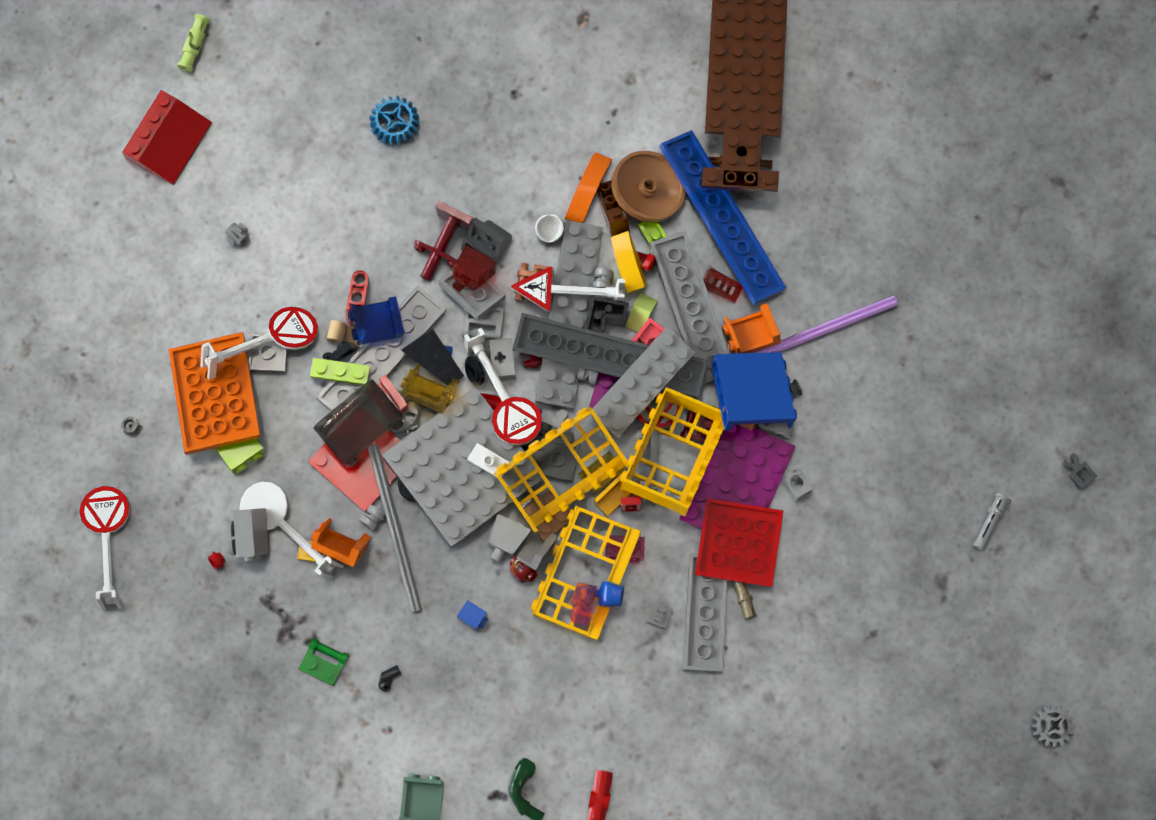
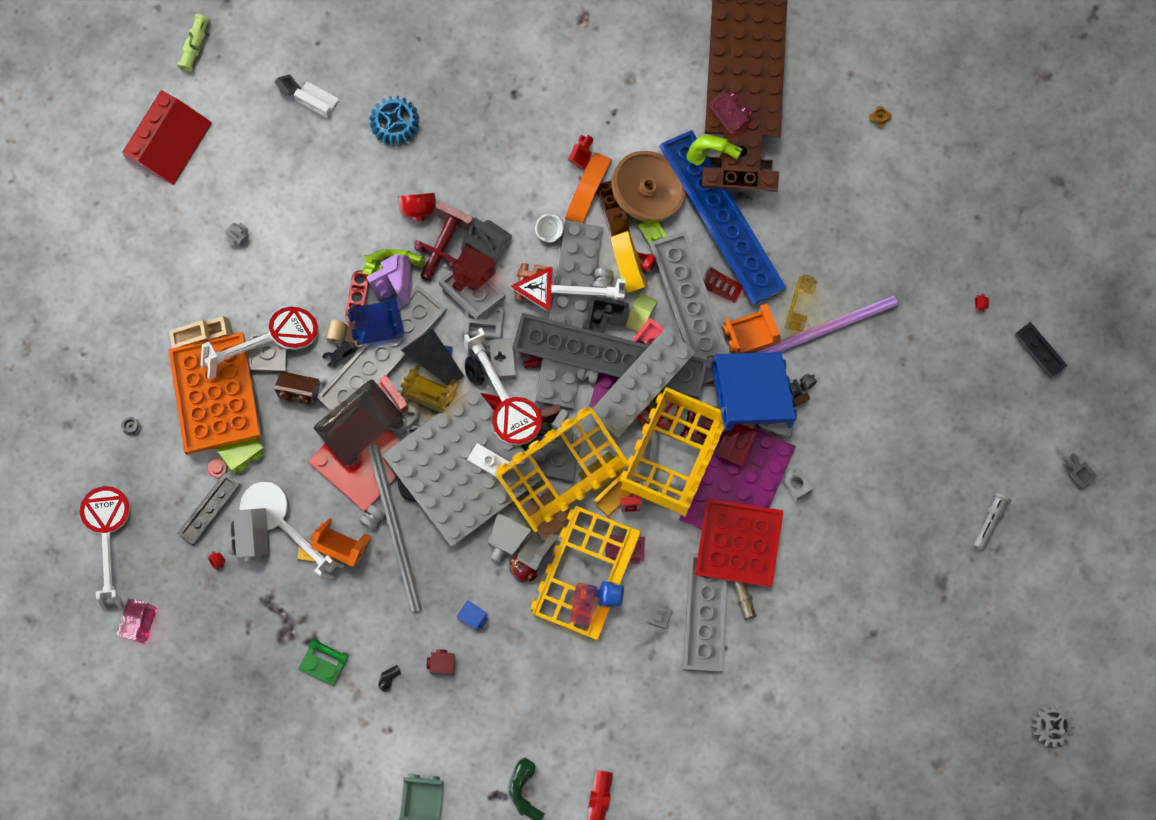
(136, 621): none -> clear pink bracket
(200, 331): none -> tan slope
(209, 509): none -> plate
(217, 468): none -> plate
(287, 85): none -> dark grey plate
(297, 388): none -> reddish brown slope
(316, 99): none -> white panel
(339, 371): lime plate -> none
(374, 260): none -> lime piece
(393, 278): none -> lavender piece
(417, 205): none -> red cylinder
(441, 662): none -> dark red brick
(550, 413): none -> reddish brown plate
(580, 153): none -> red plate
(699, 148): none -> lime piece
(730, 110): none -> clear pink bracket
(736, 444): none -> dark red plate
(794, 320): none -> clear yellow panel
(801, 399): none -> reddish brown tile
(808, 381): none -> dark grey plate
(885, 116): none -> pearl gold plate
(981, 303): none -> red plate
(1041, 350): none -> black plate

